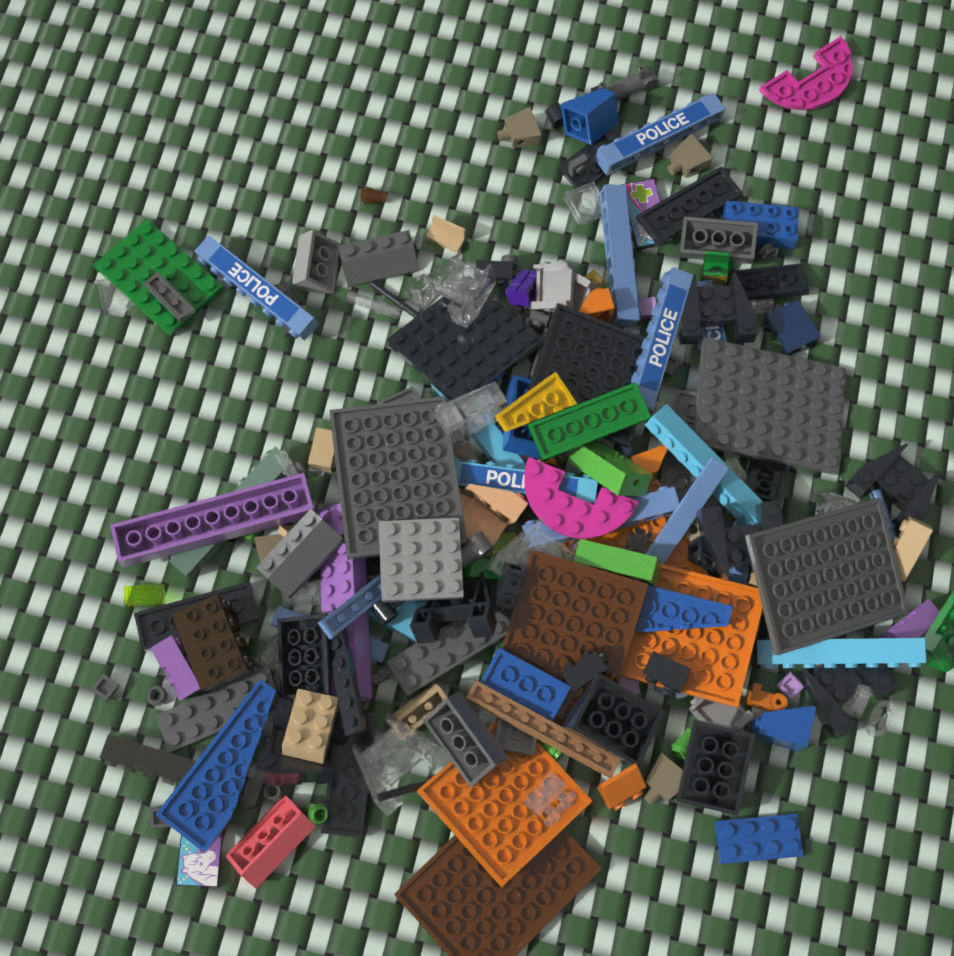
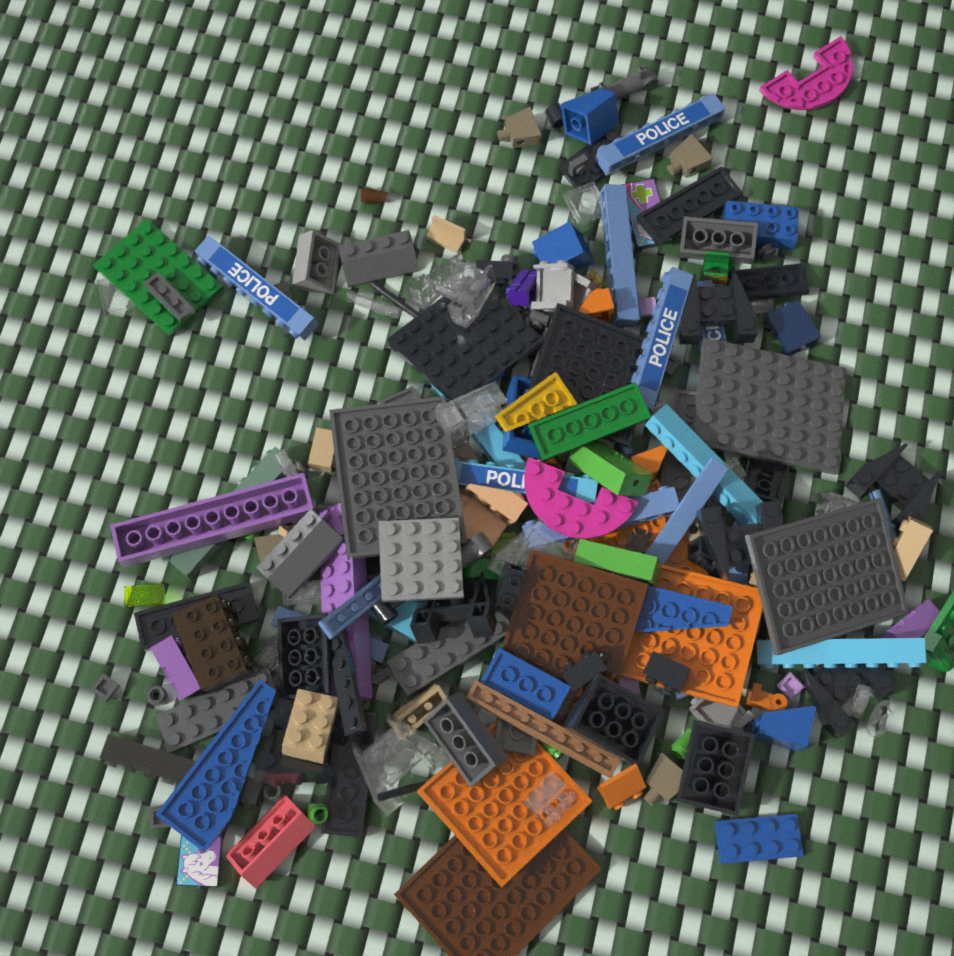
(563, 244): none -> blue slope

